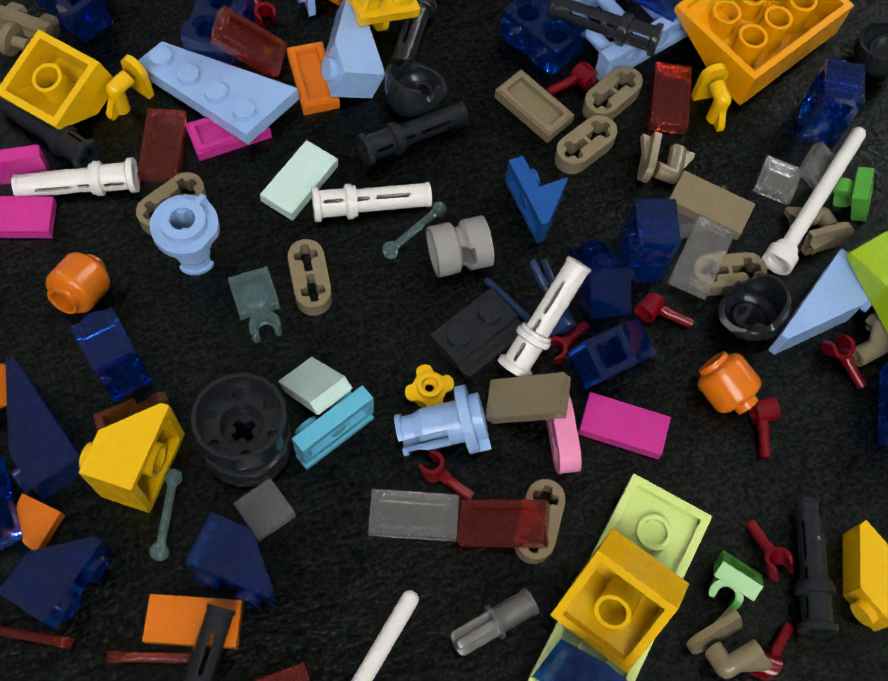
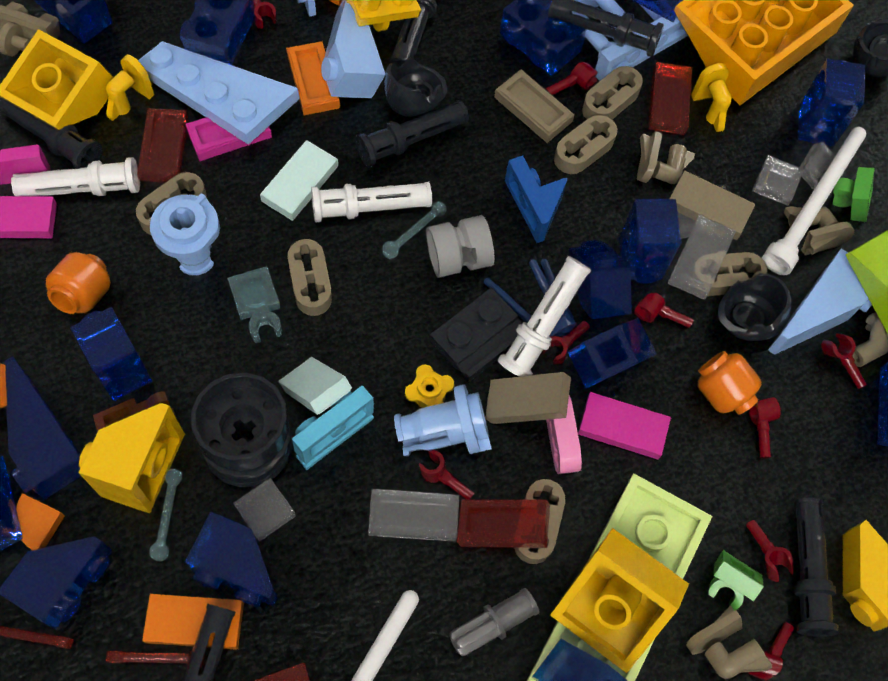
(248, 42): clear red tile -> none

